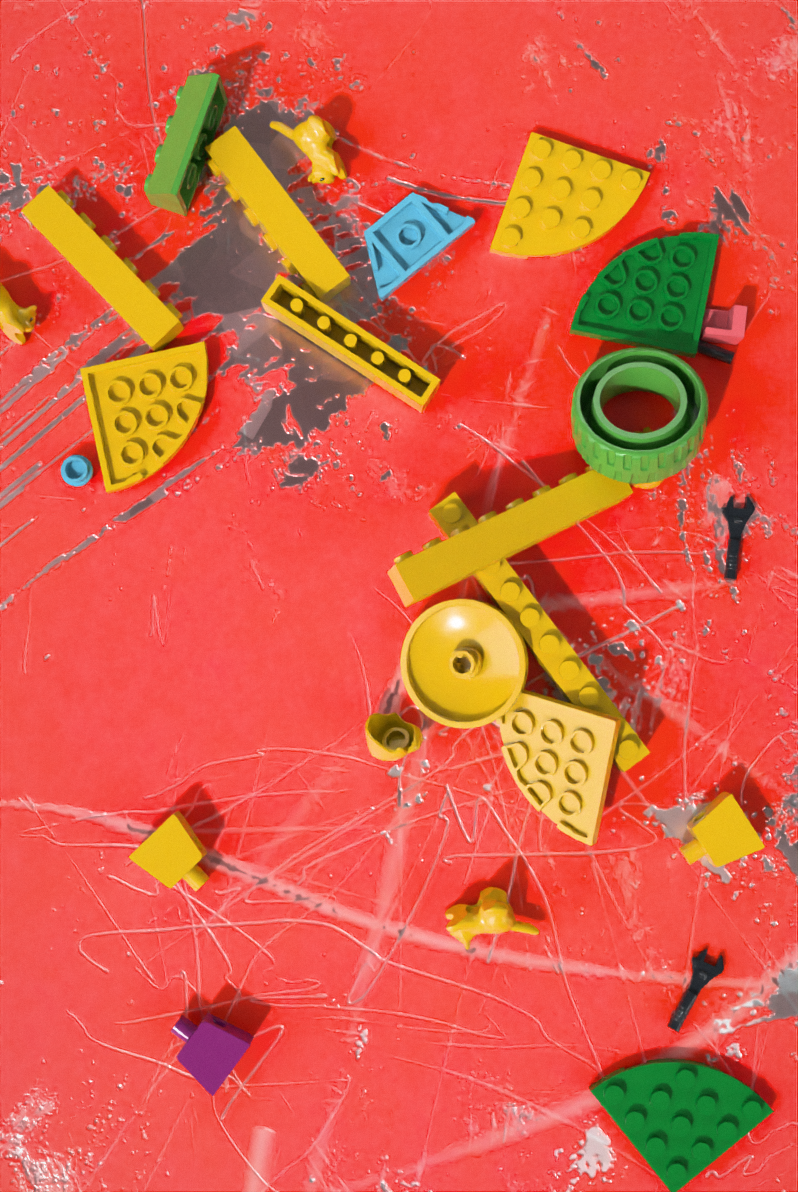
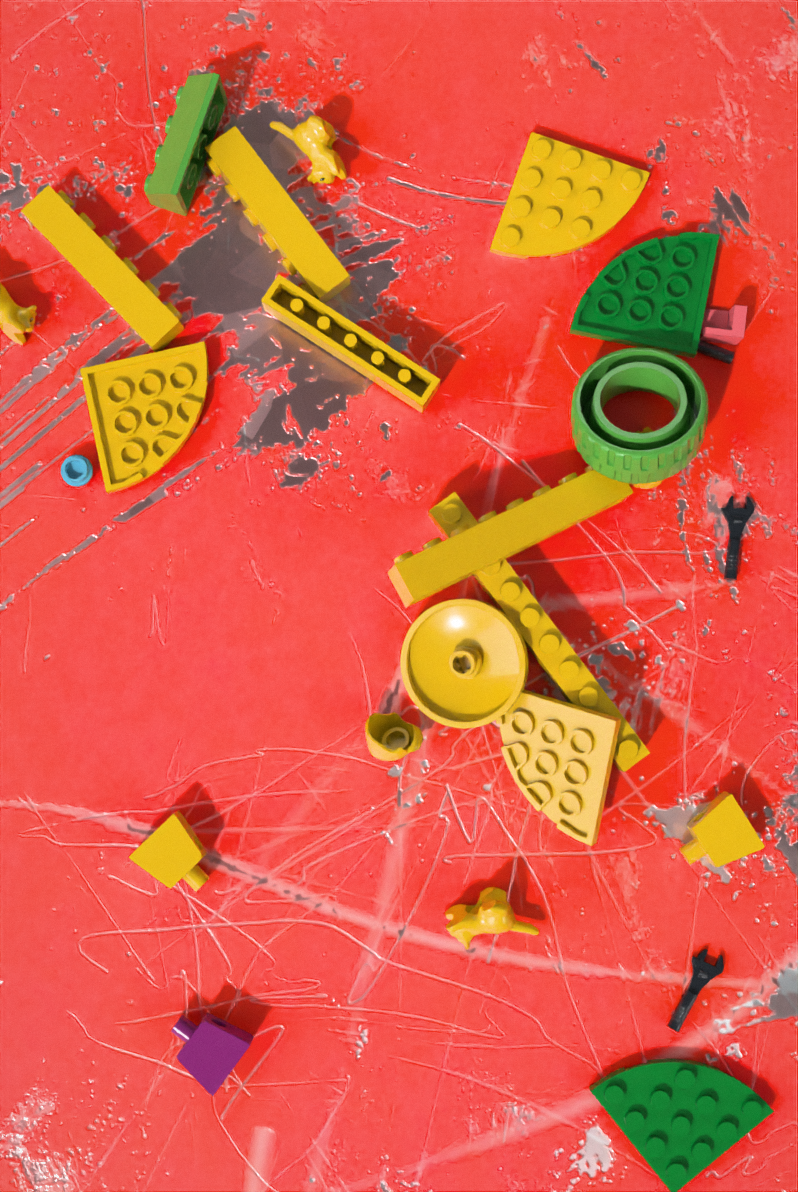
(410, 239): medium azure wing -> none

